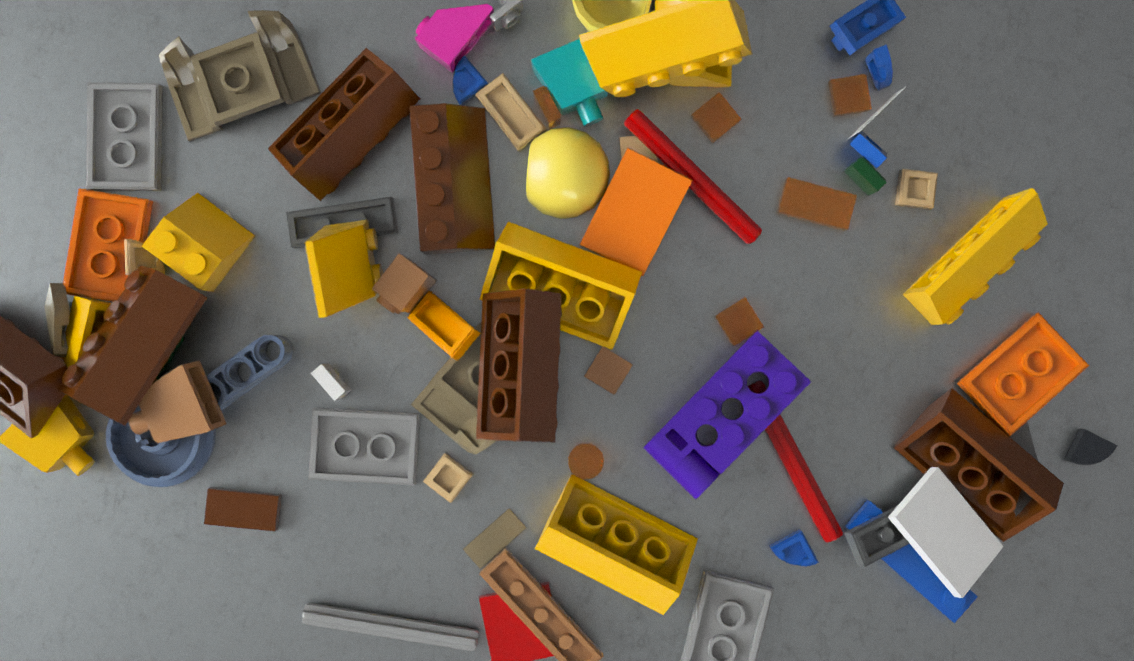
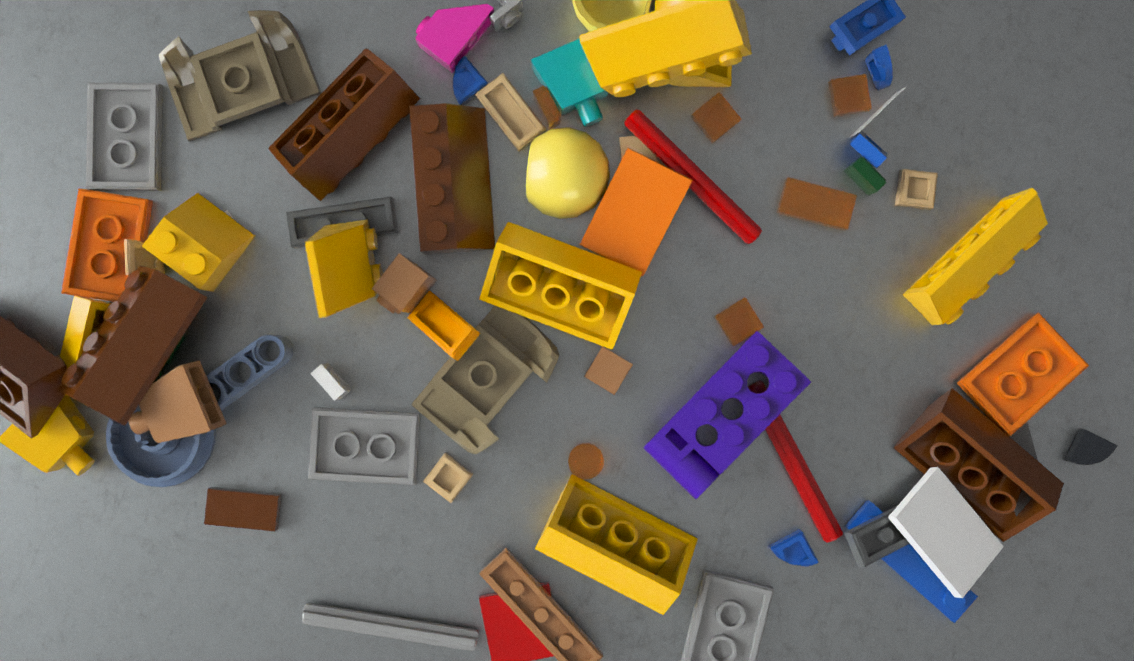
(57, 318): dark tan tile -> none
(494, 538): dark tan sticker -> none
(519, 366): reddish brown slope -> none

